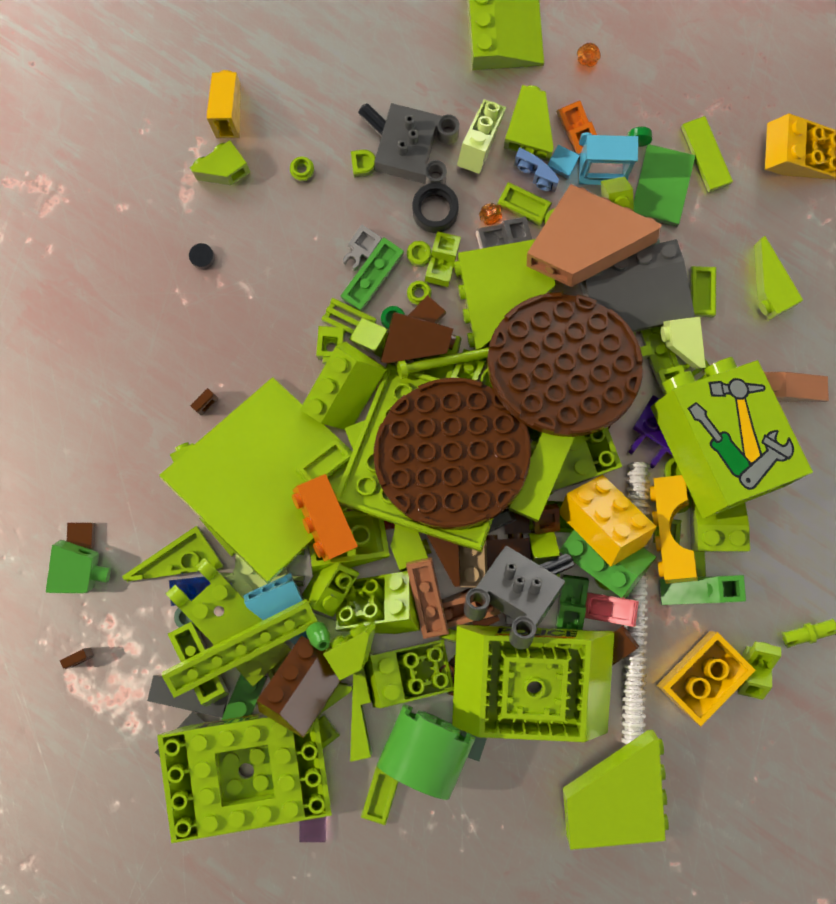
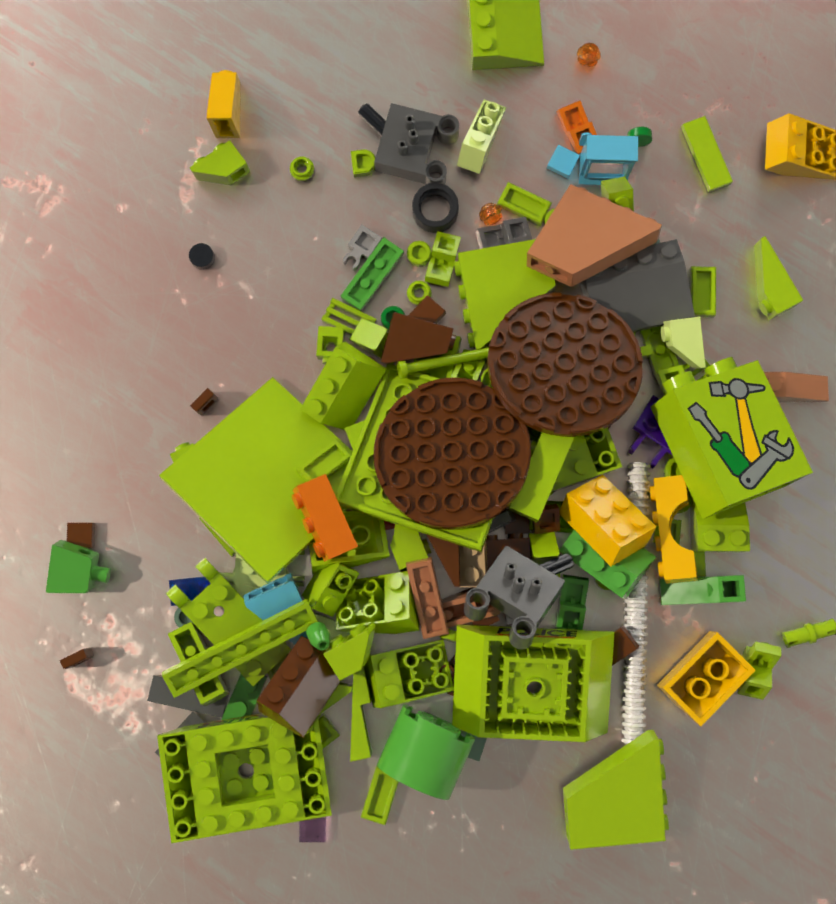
(177, 558): lime wing -> none
(531, 124): lime slope -> none
(544, 176): medium blue slope -> none
(611, 609): coral tile -> none
(663, 184): bright green tile -> none

